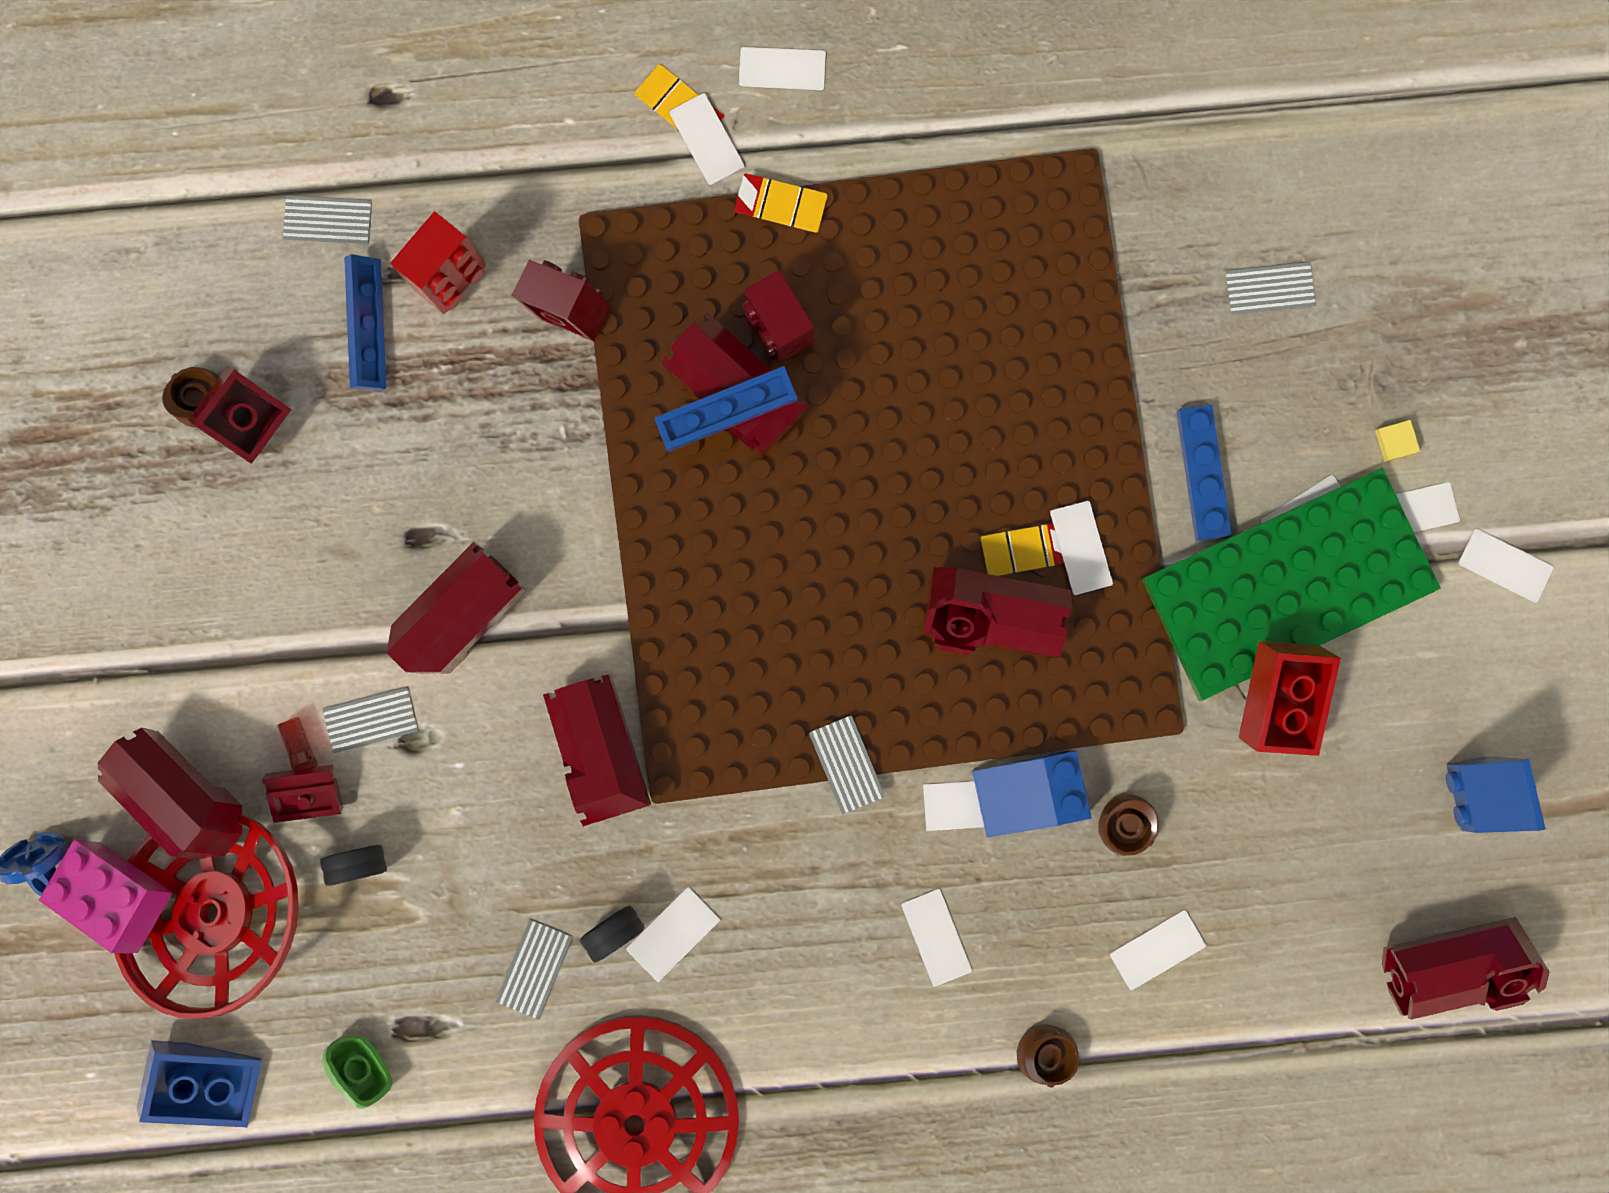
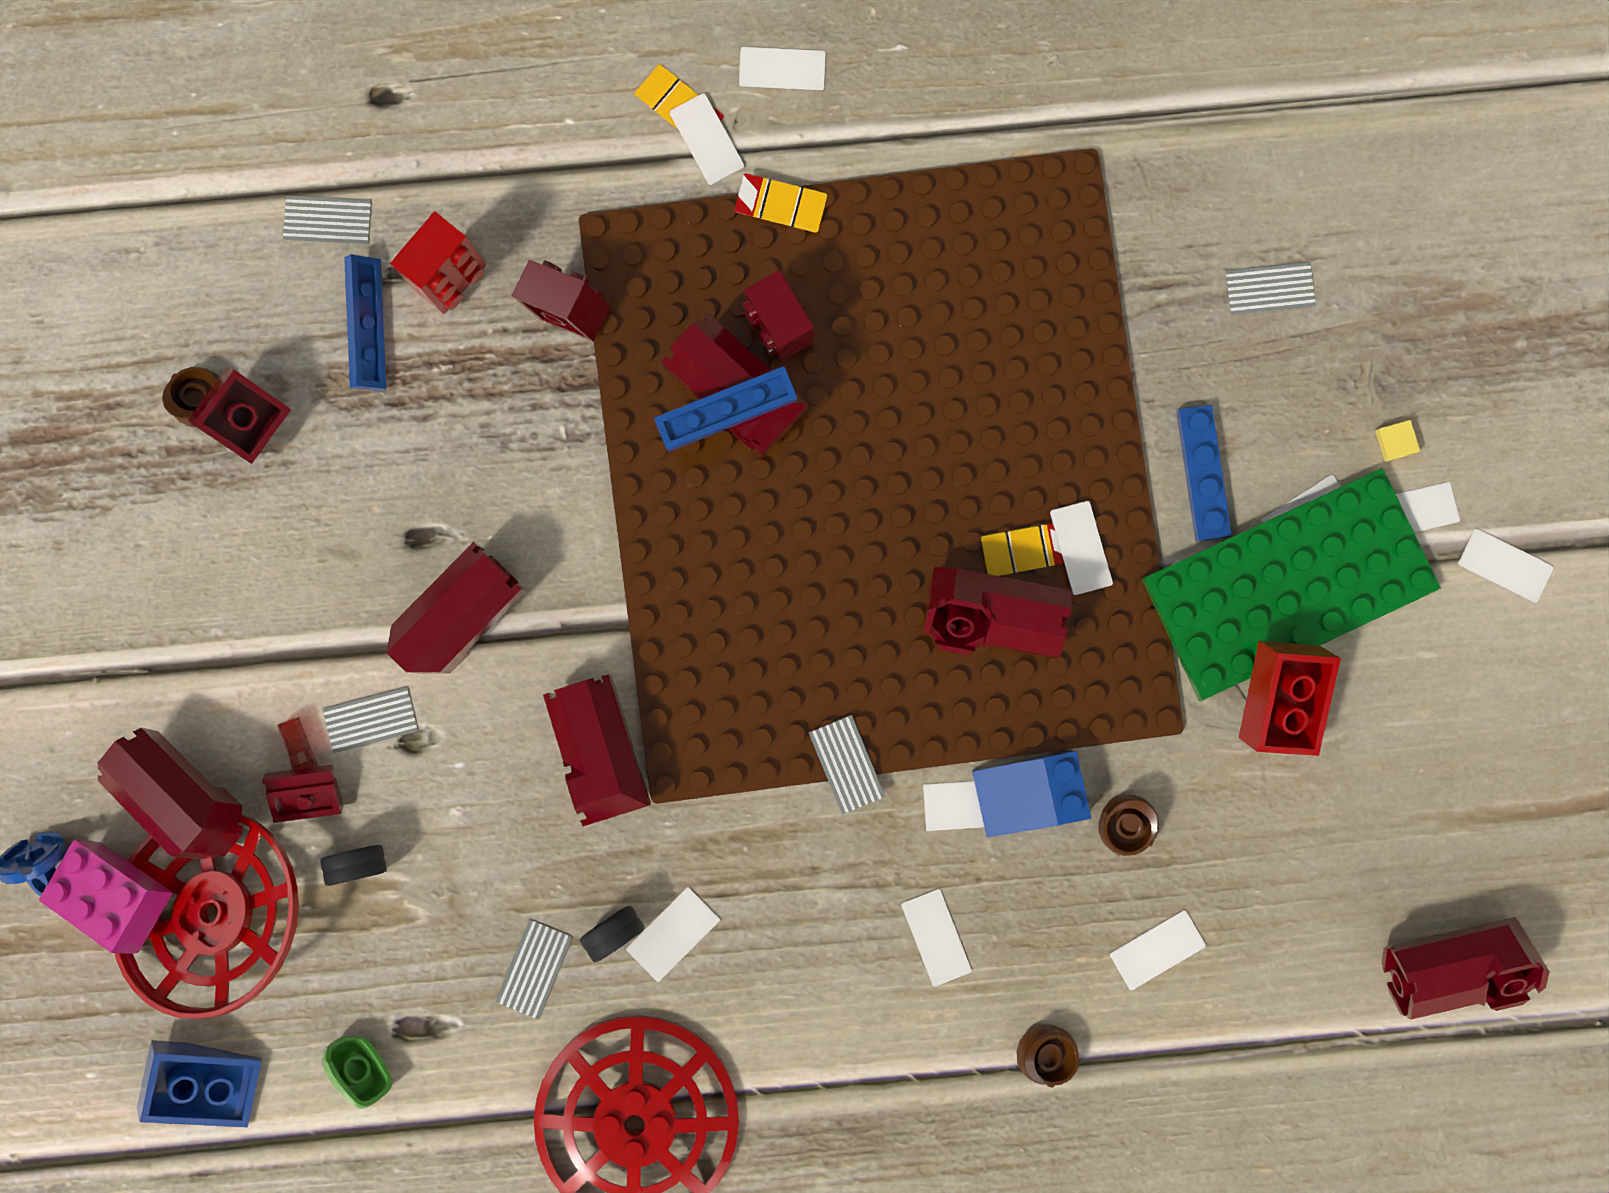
(1495, 795): blue slope -> none

